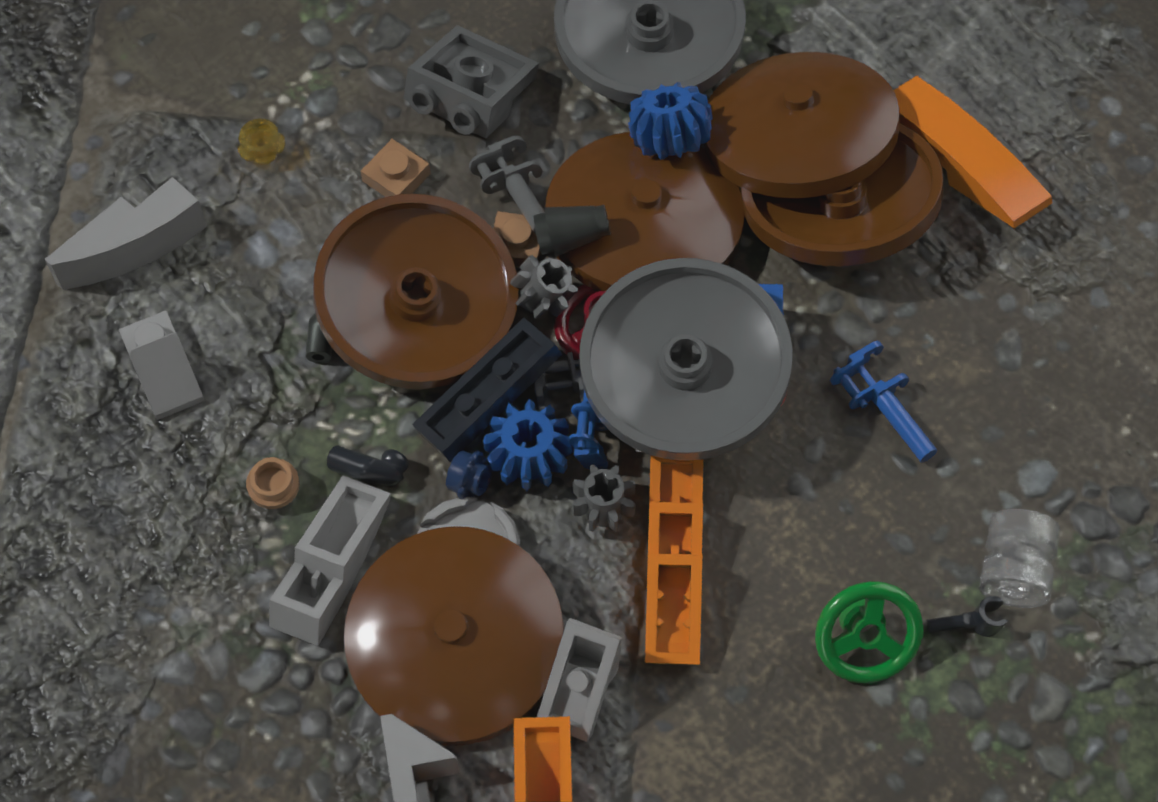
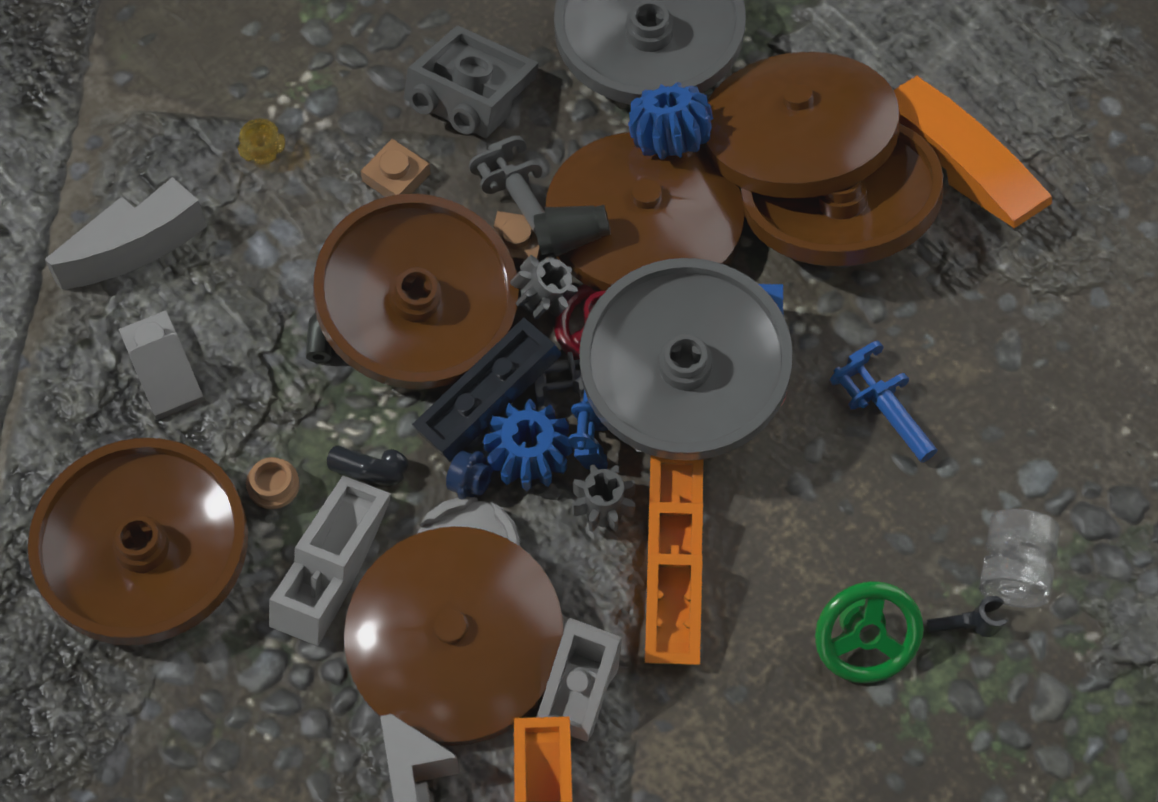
(138, 541): none -> reddish brown dish

